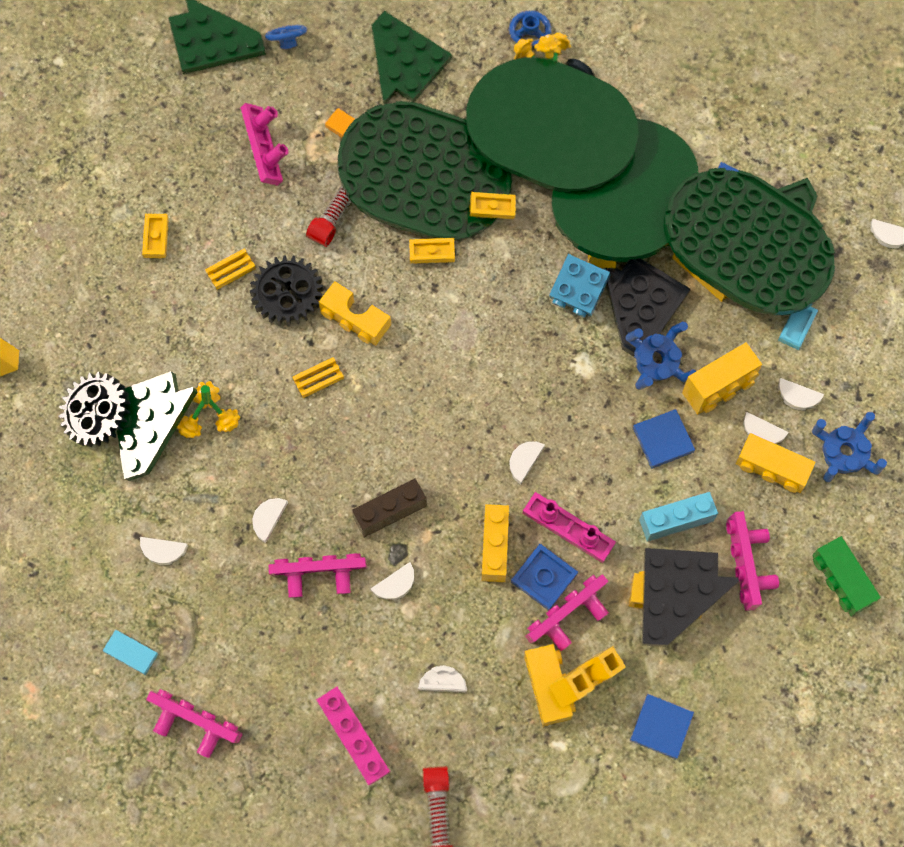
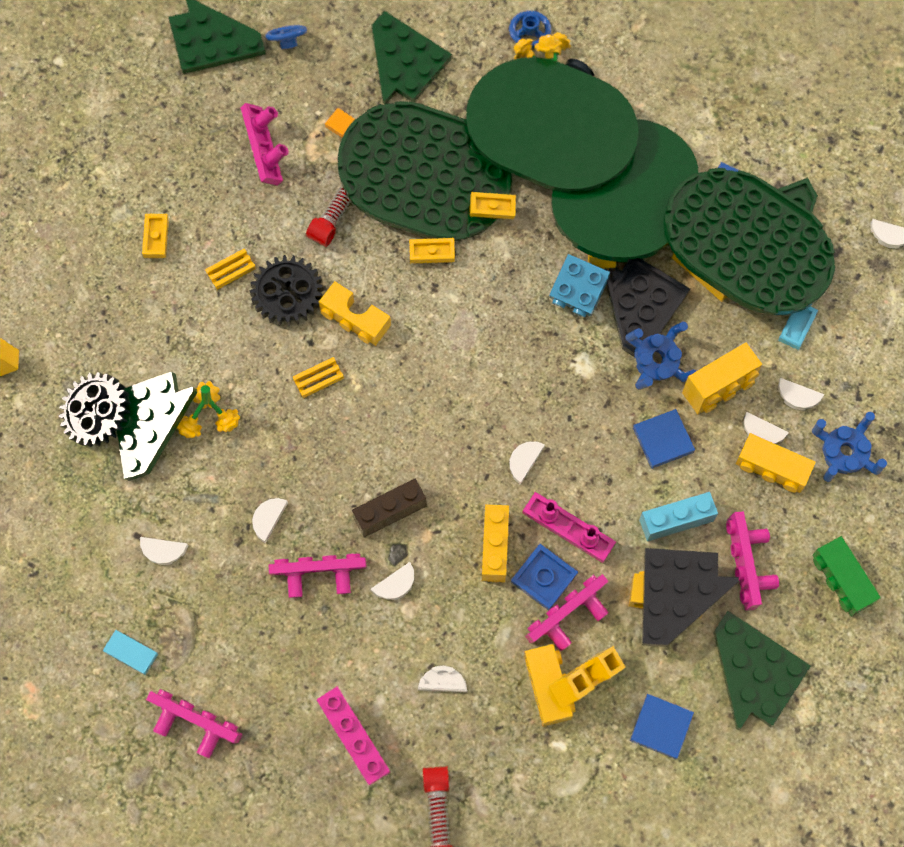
(756, 671): none -> dark green wing

